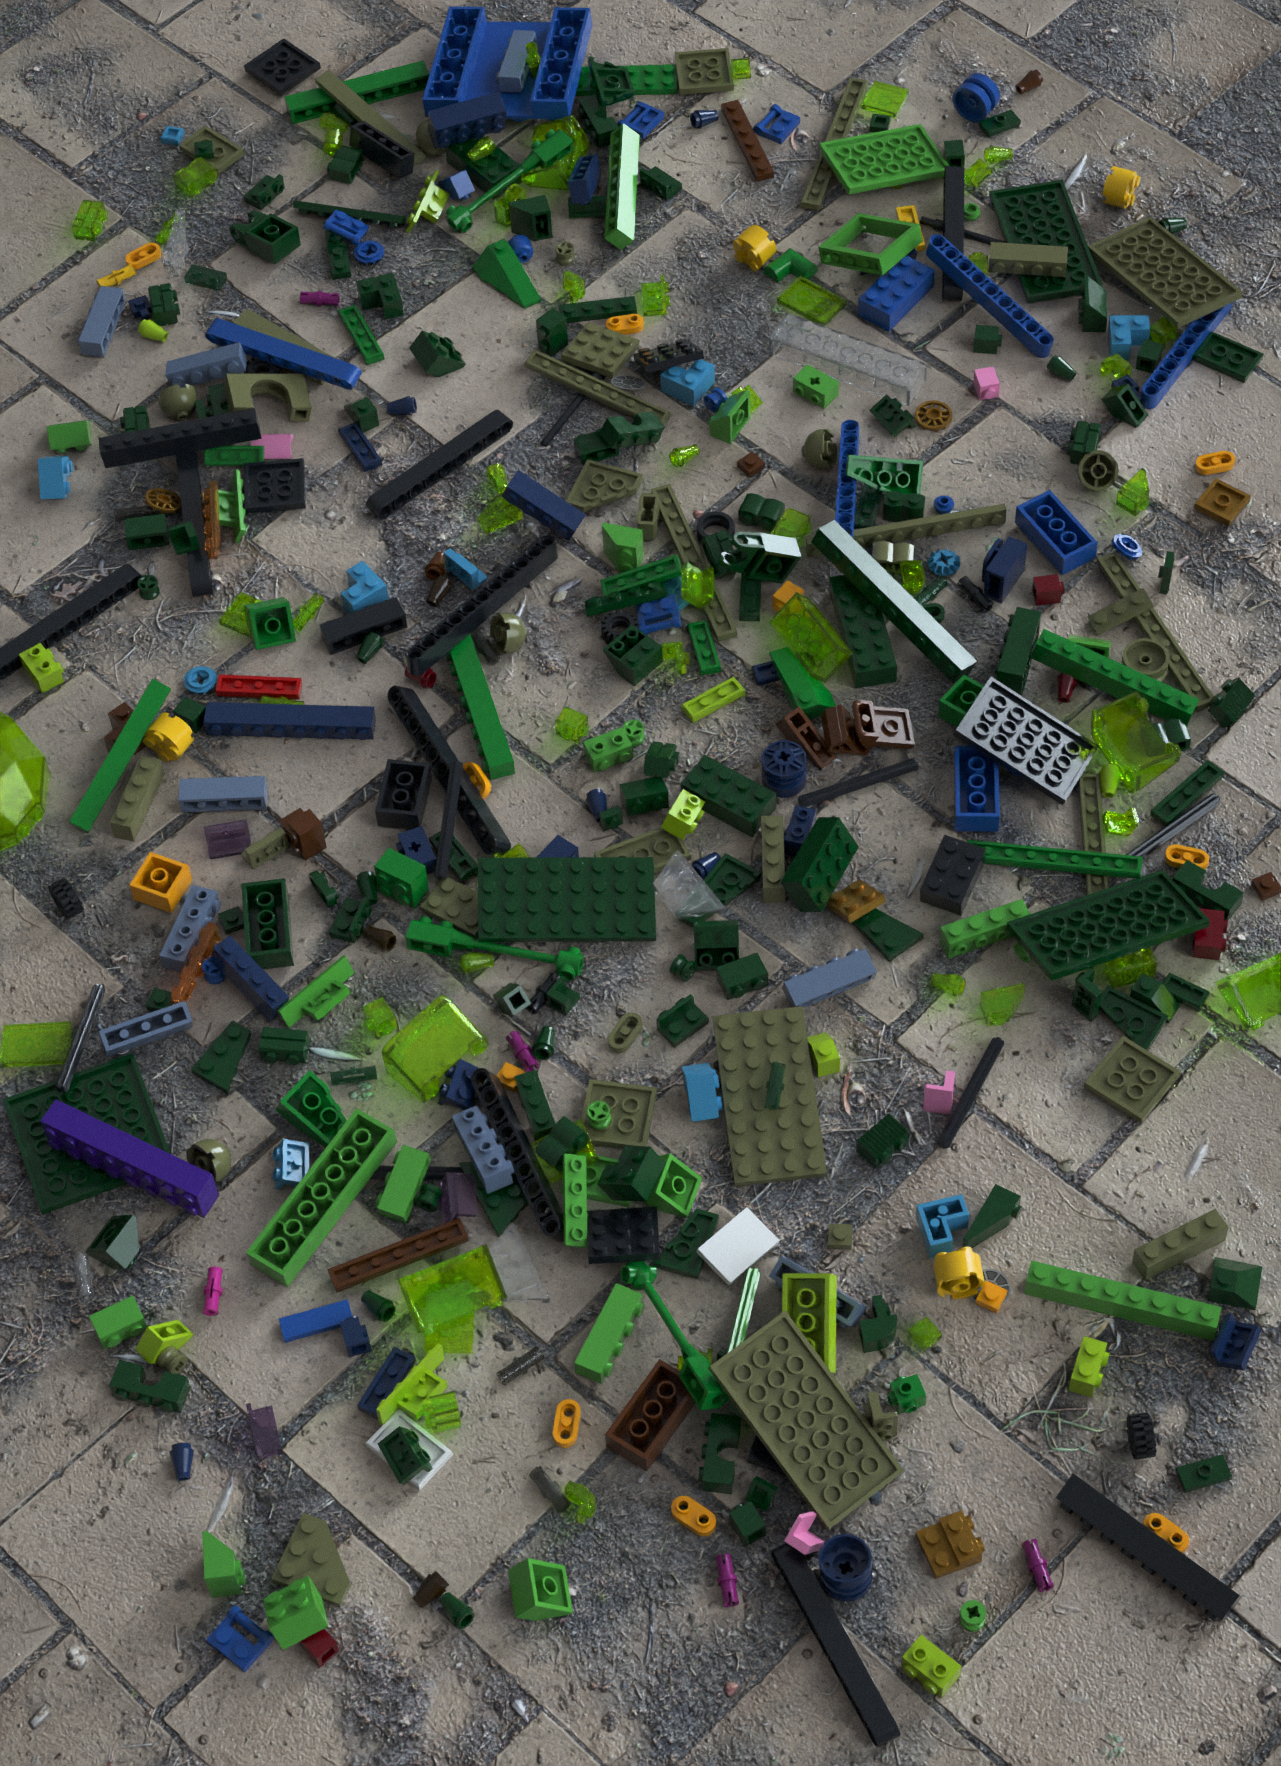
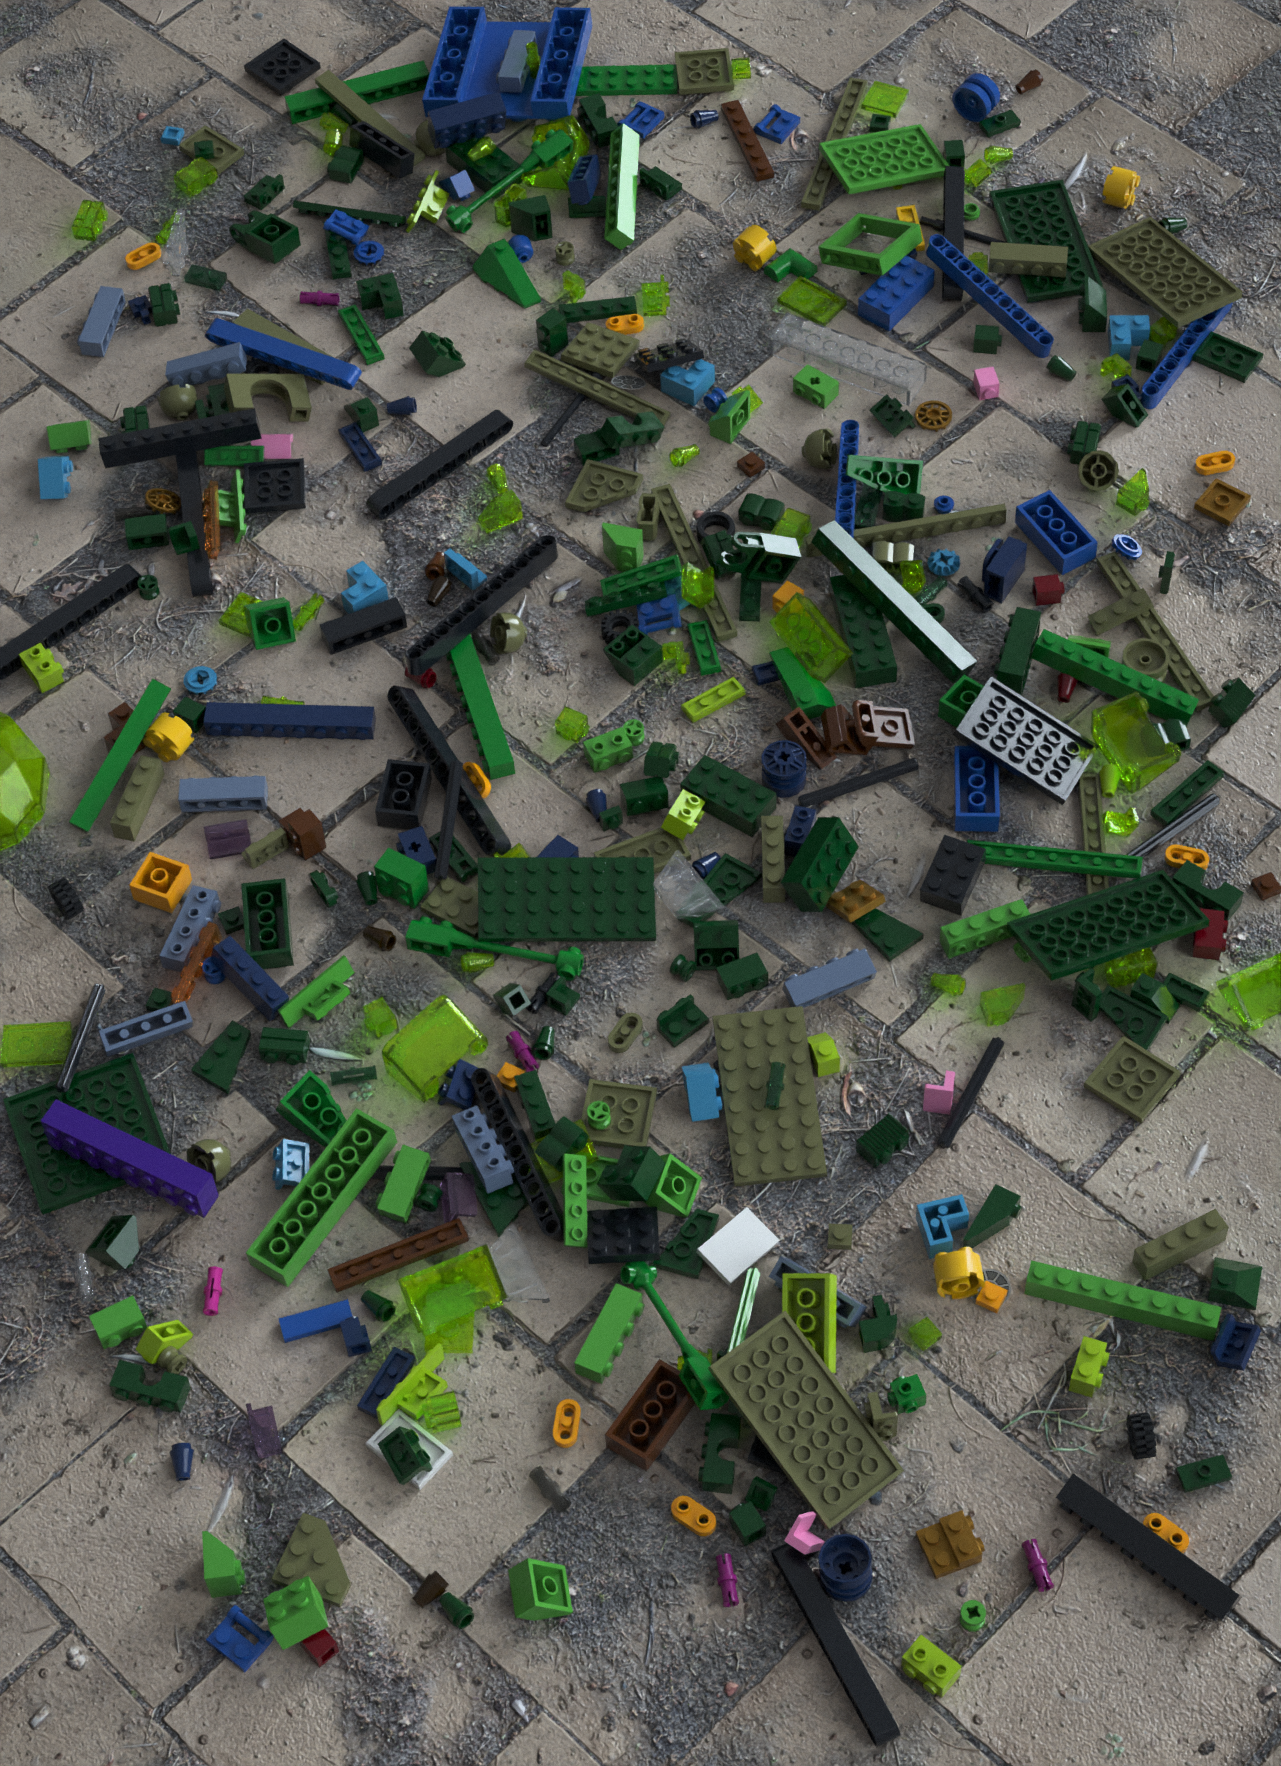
(116, 276): yellow pin -> none
(151, 330): lime cone -> none
(258, 686): red plate -> none
(351, 919): dark green bracket -> none
(370, 646): dark green cone -> none
(520, 1365): clear smoke pin -> none
(543, 505): dark blue brick -> none
(582, 1497): clear neon green bracket -> none
(610, 82): dark green wing -> none

